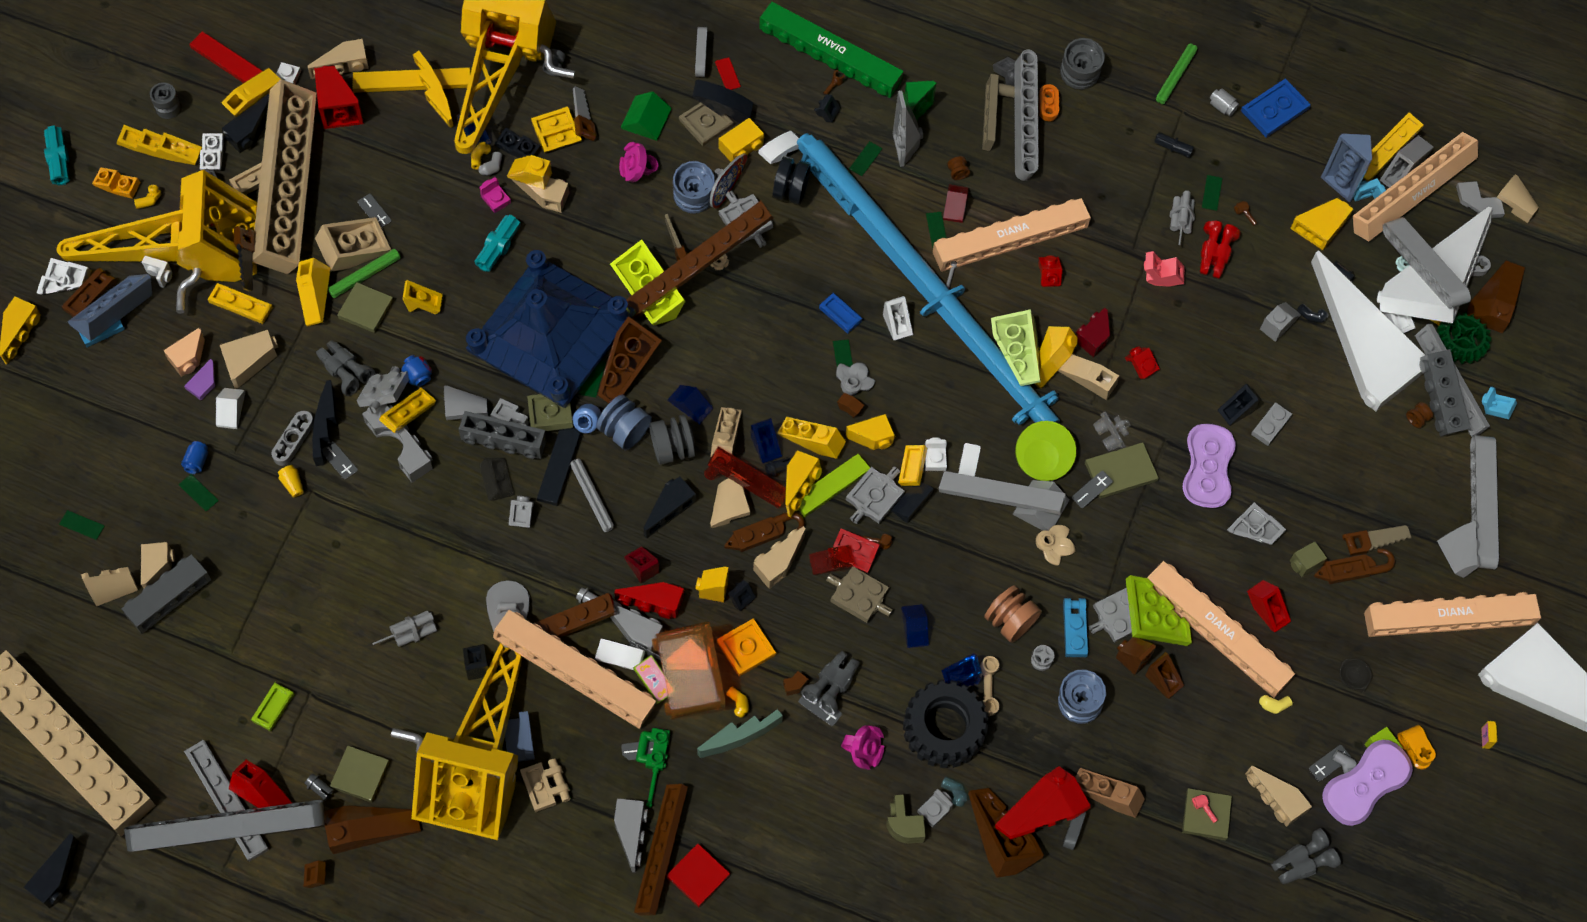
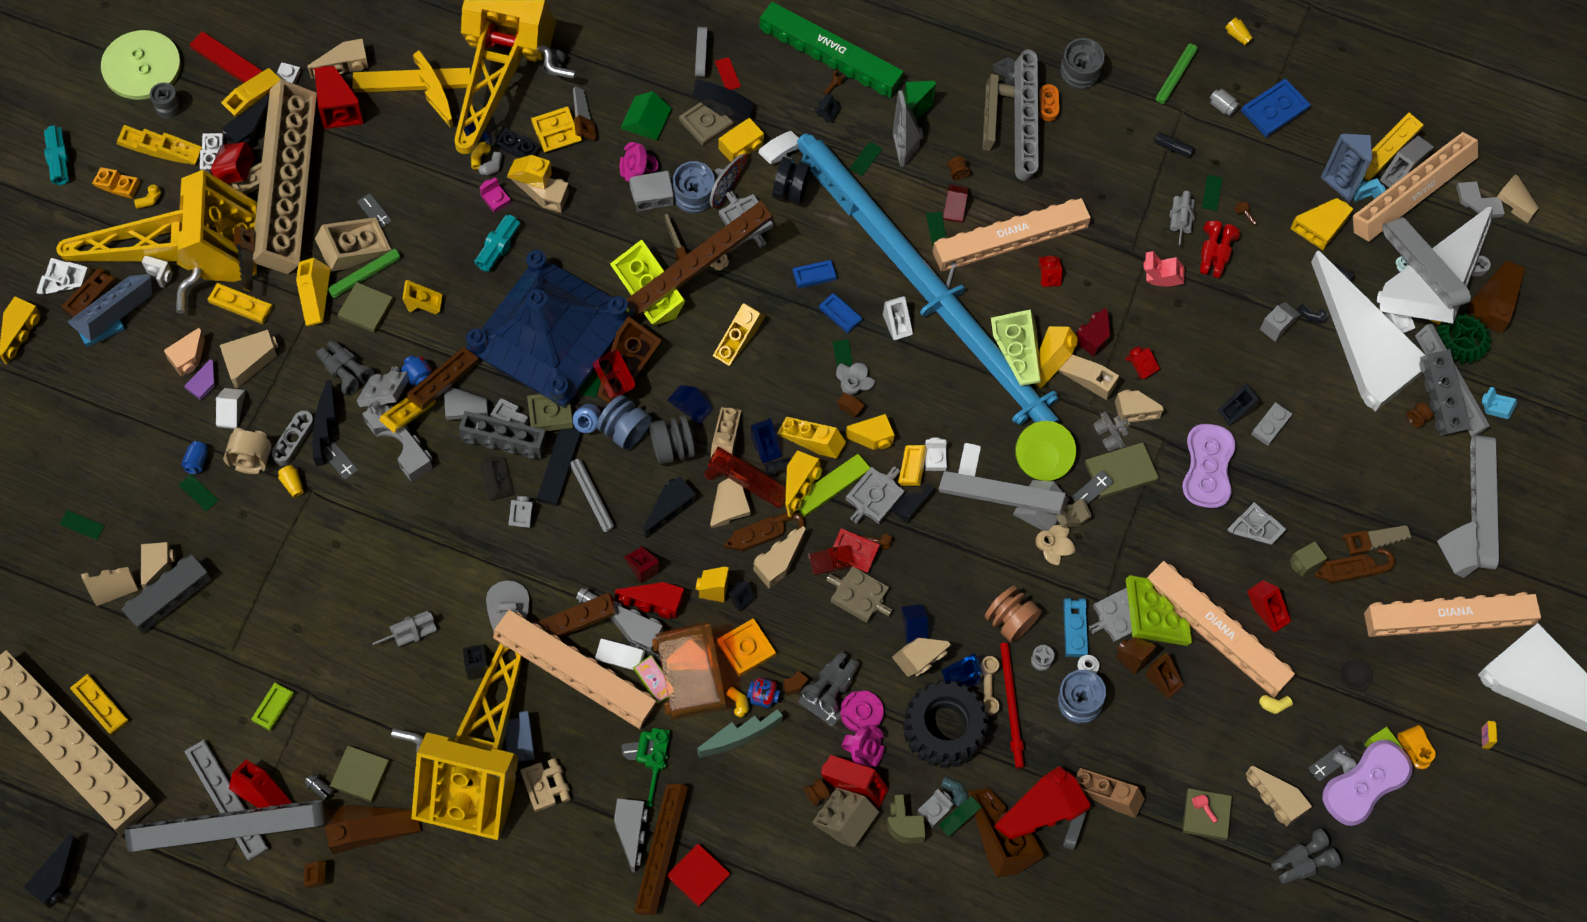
(99, 705): none -> yellow tile
(139, 62): none -> yellowish green plate
(226, 165): none -> red piece
(247, 451): none -> tan brick
(442, 378): none -> reddish brown plate
(617, 365): none -> red piece
(651, 191): none -> light grey piece
(739, 334): none -> yellow slope
(763, 692): none -> head
(814, 274): none -> blue tile
(816, 792): none -> reddish brown wheel
(846, 816): none -> dark tan slope
(855, 779): none -> red slope
(860, 710): none -> dark pink tile
(918, 654): none -> tan slope
(959, 816): none -> dark green sticker
(1016, 744): none -> red bar
(1074, 514): none -> dark tan bracket
(1088, 658): none -> white plate
(1137, 406): none -> tan slope
(1239, 31): none -> yellow cone

